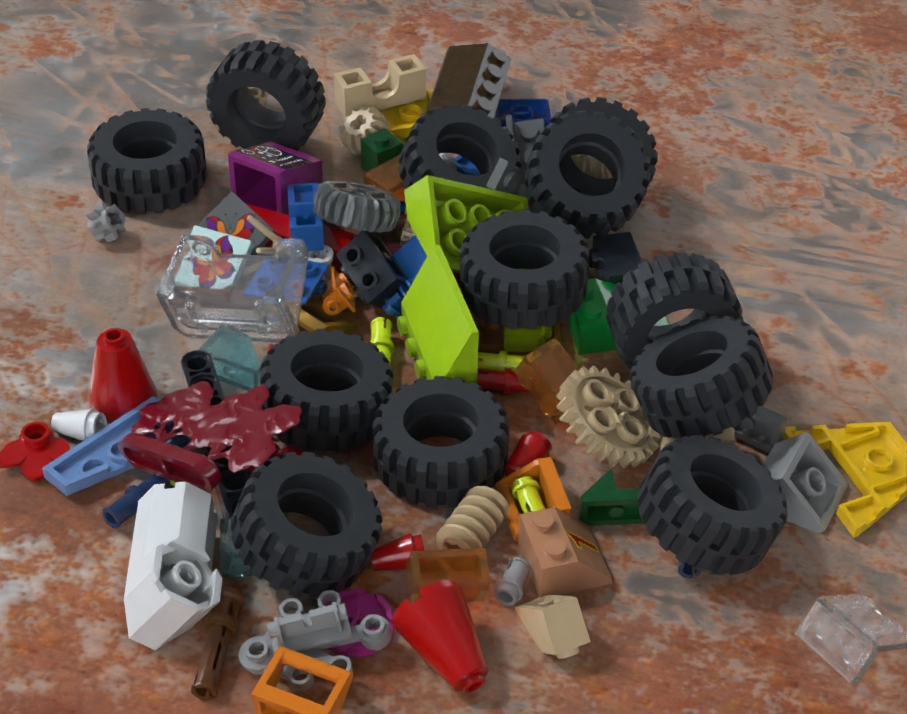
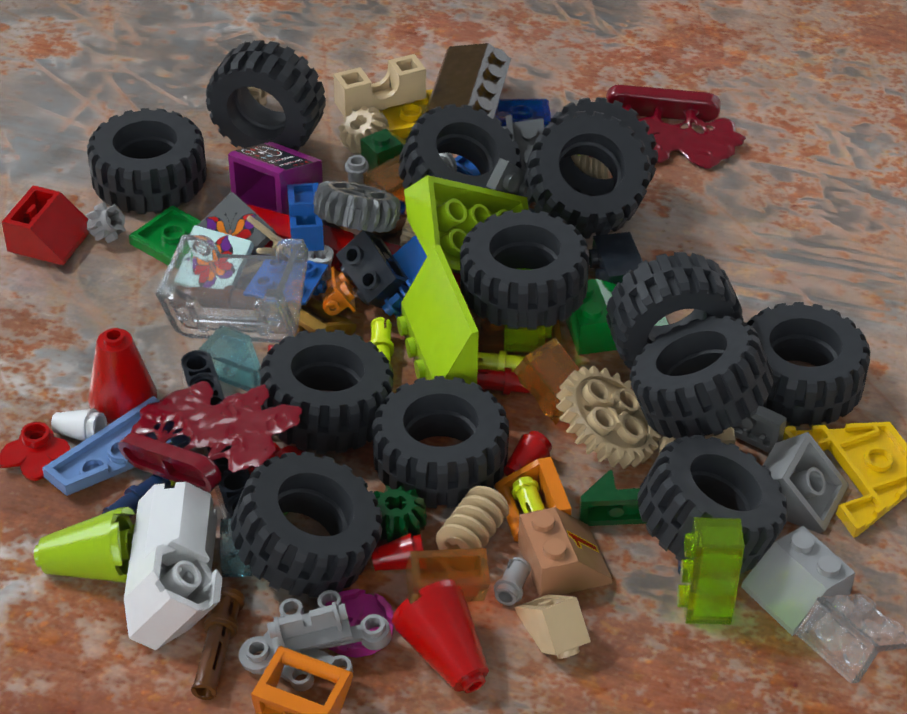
(44, 226): none -> red slope
(90, 549): none -> lime cone
(163, 233): none -> green tile
(356, 167): none -> light grey pin
(401, 513): none -> dark green gear
(693, 107): none -> dark red plant
(711, 570): none -> clear neon green brick
(795, 575): none -> light grey slope
(820, 339): none -> black tyre

